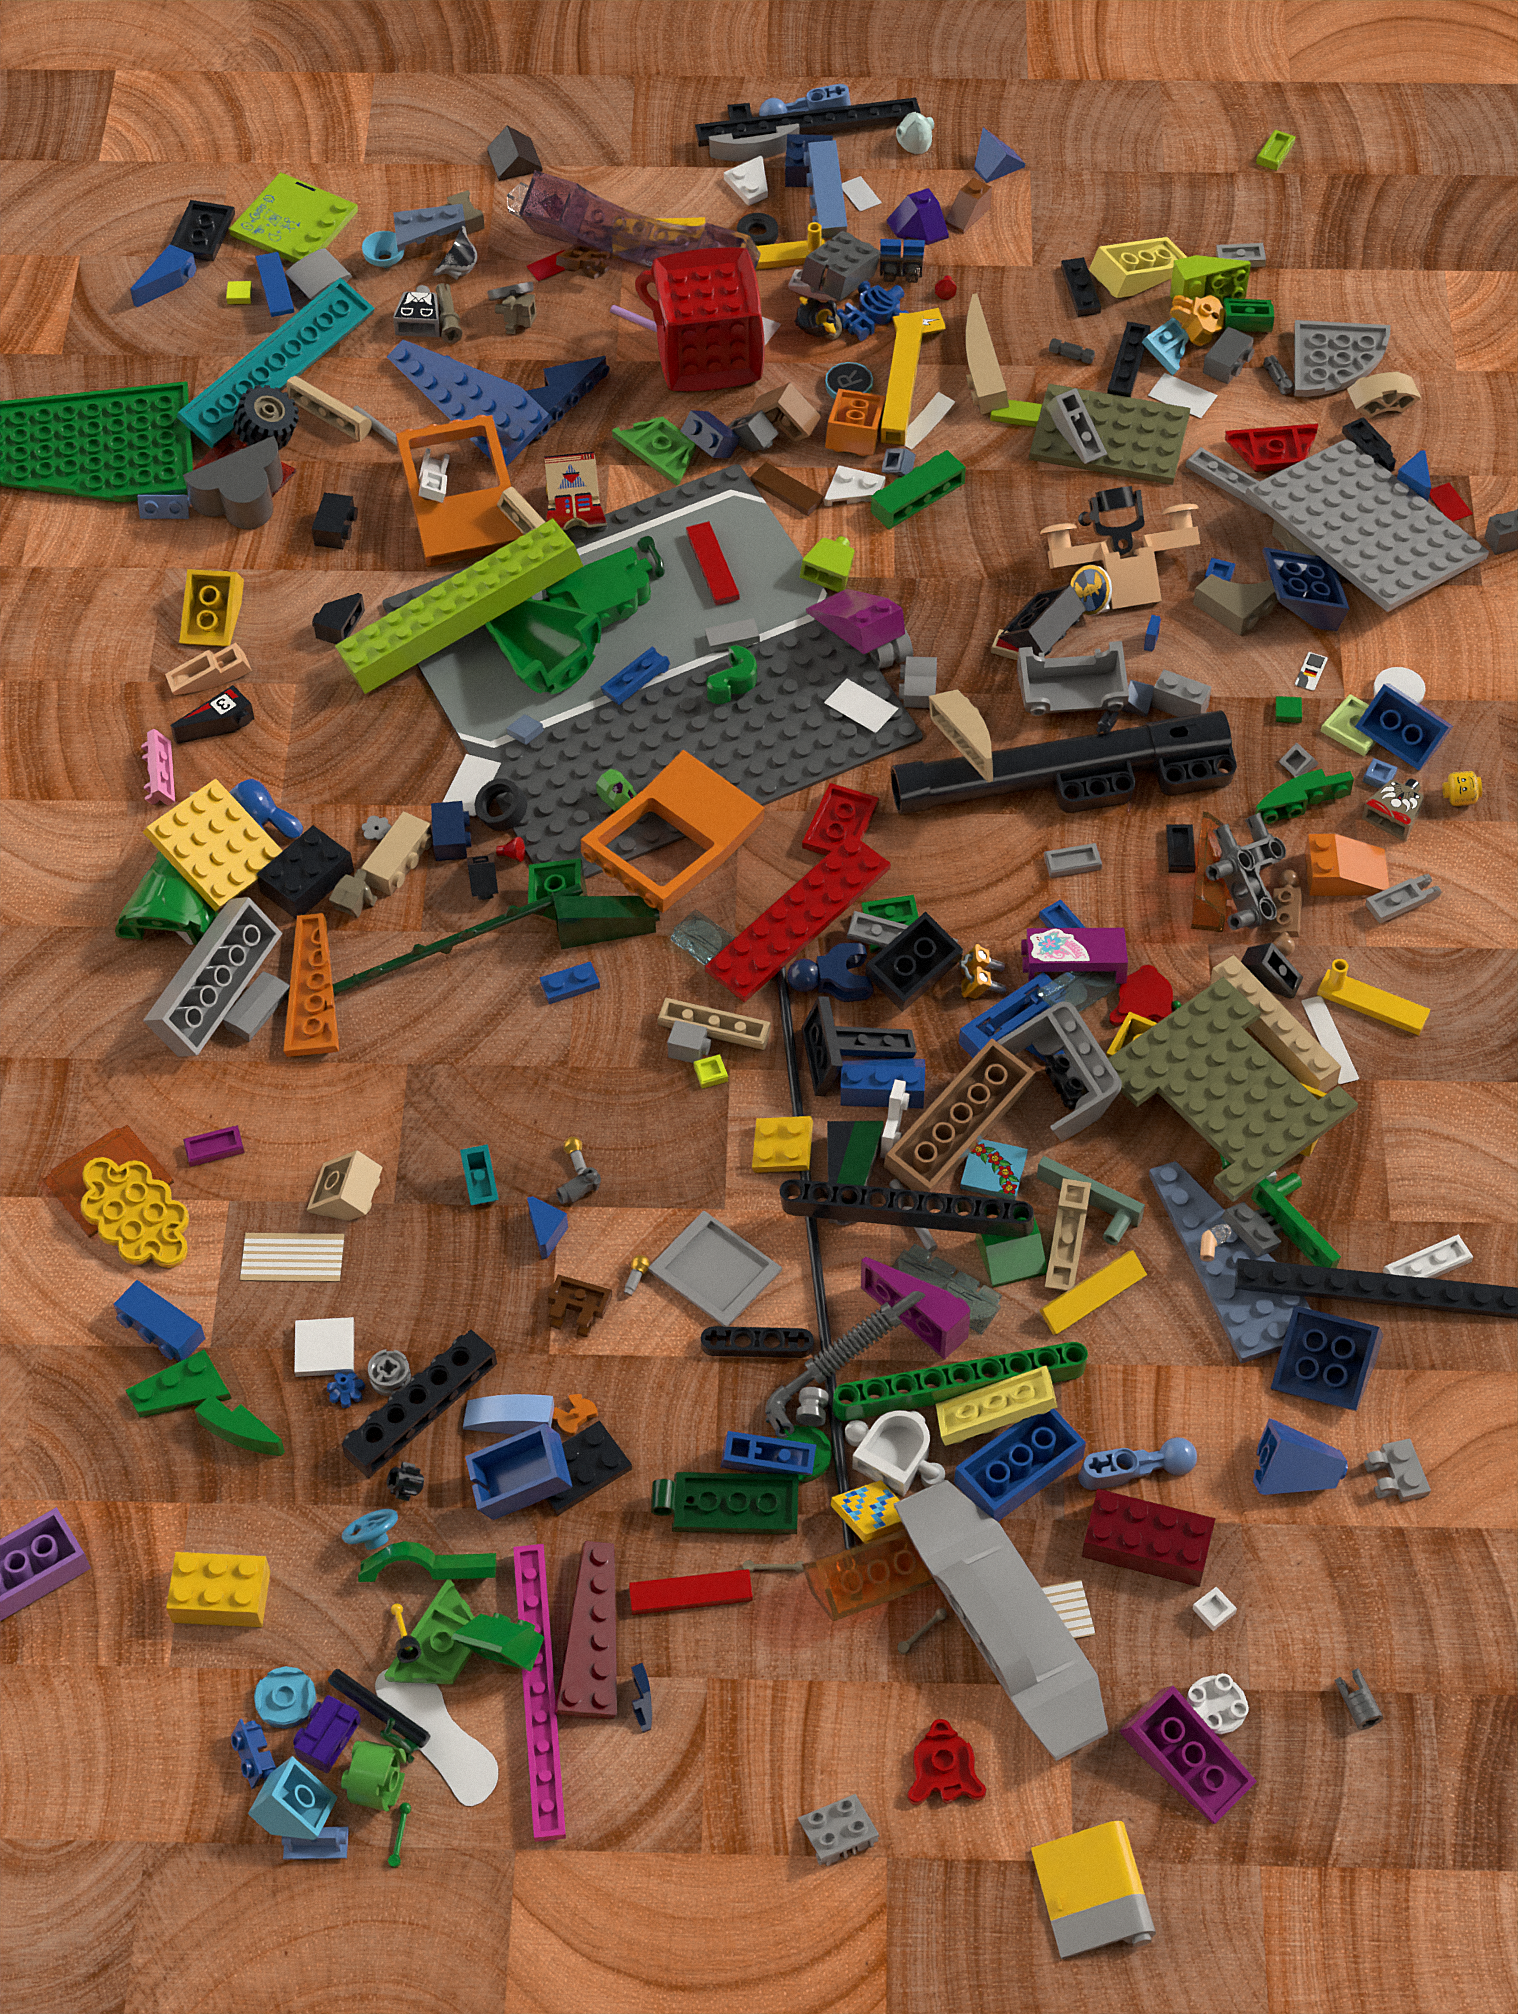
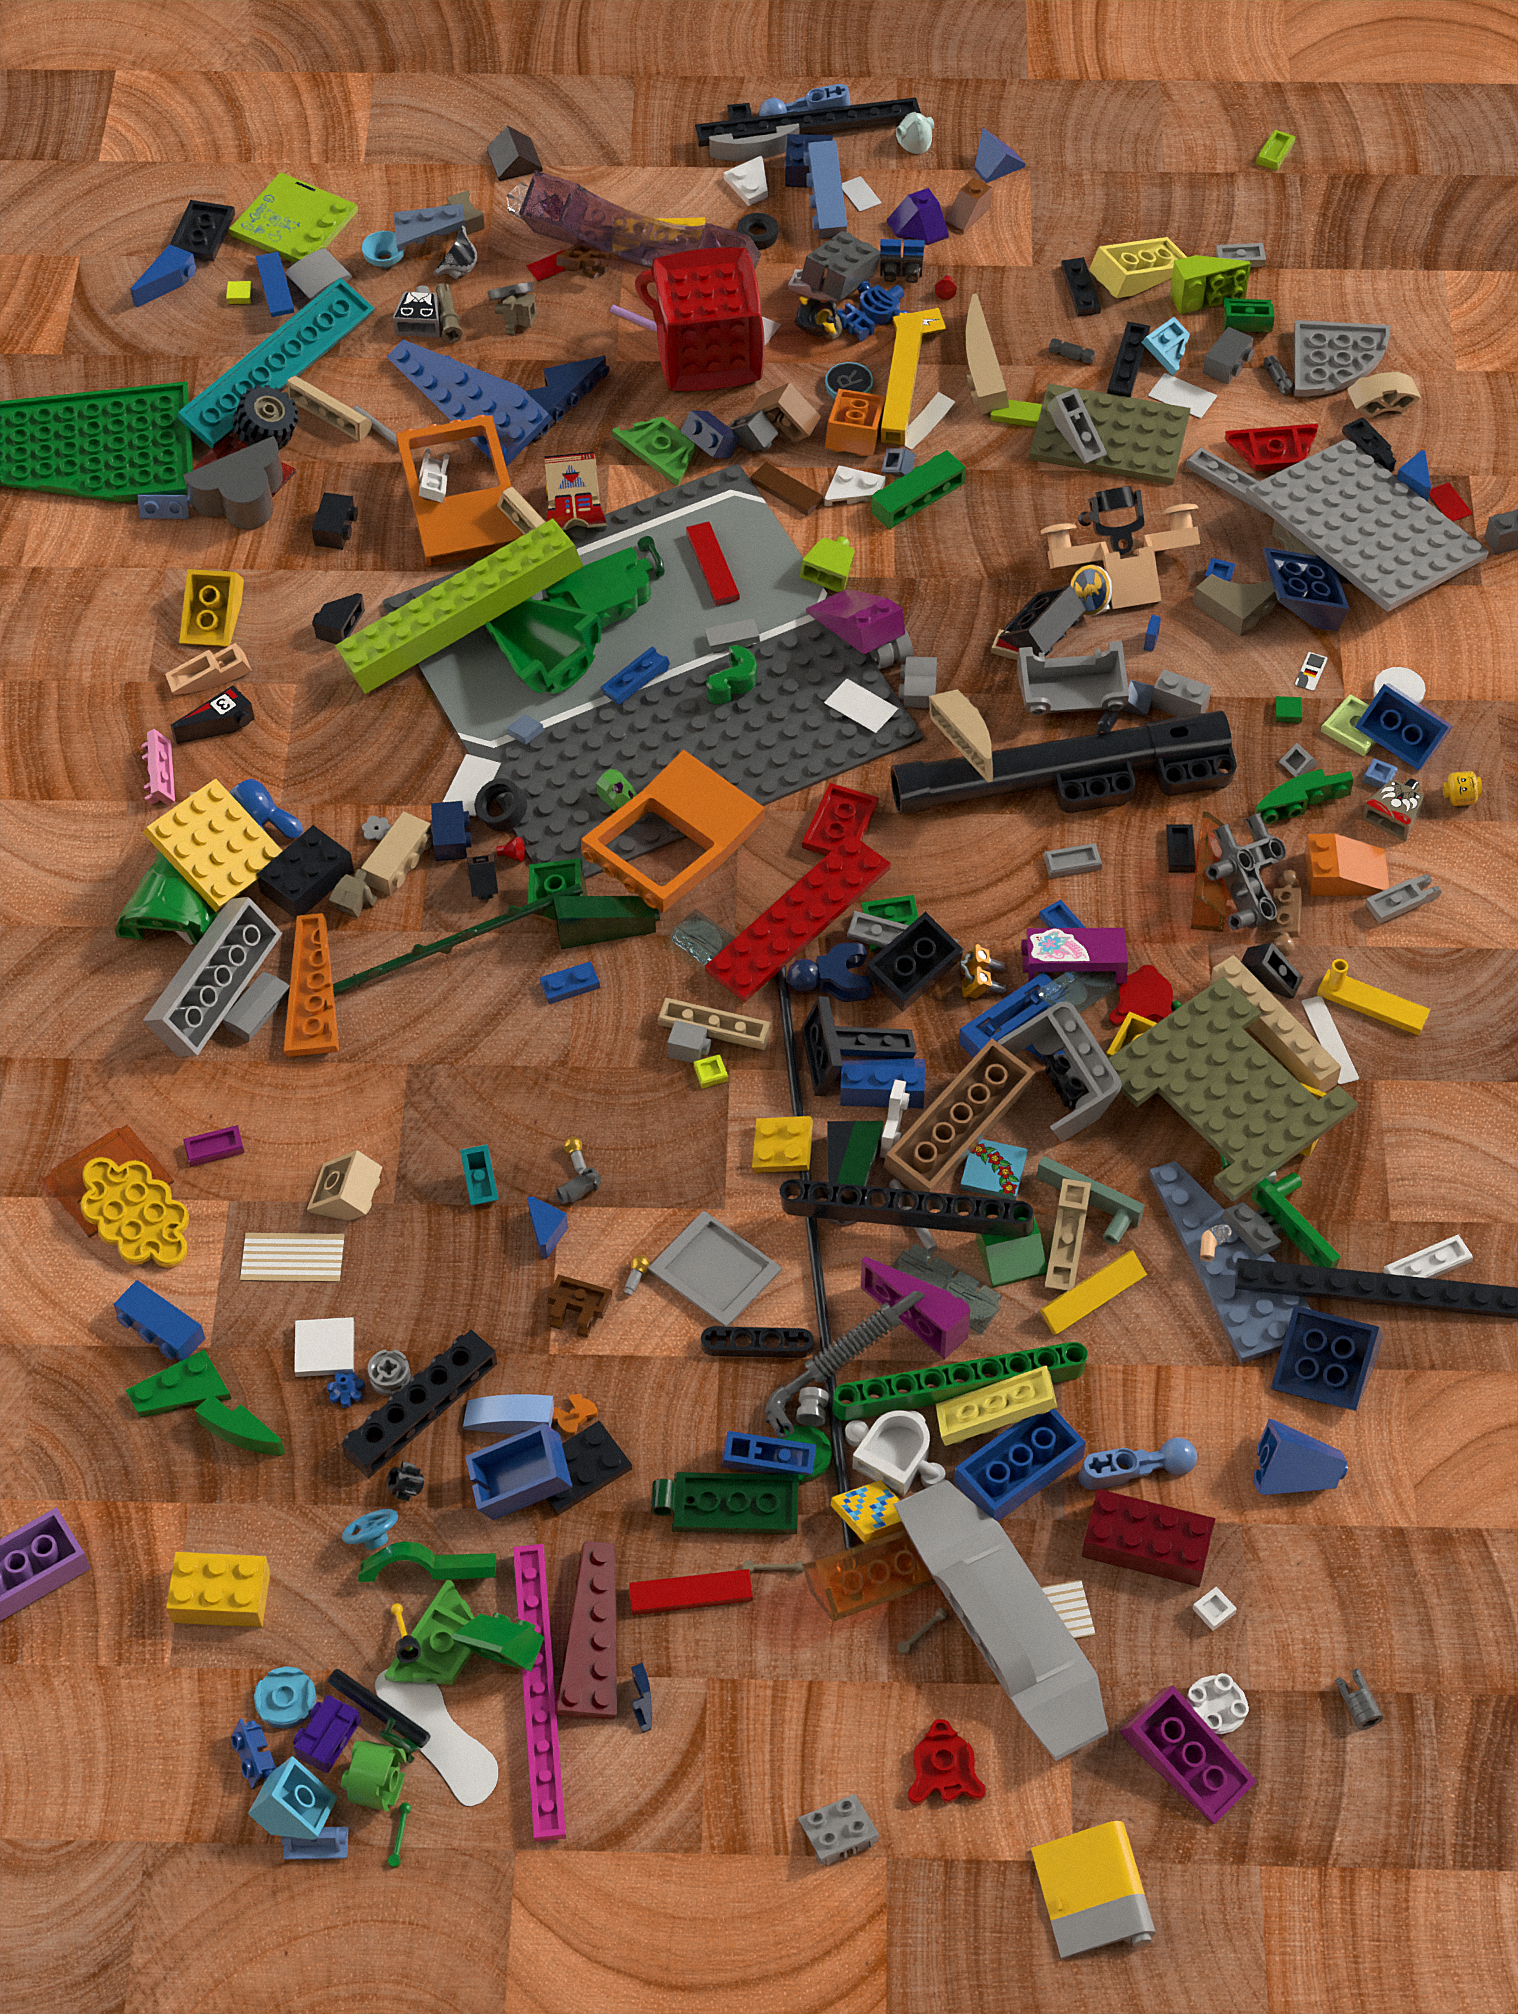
(792, 252): yellow piece -> none
(1197, 317): light orange hinge -> none
(1404, 1468): light grey plate -> none

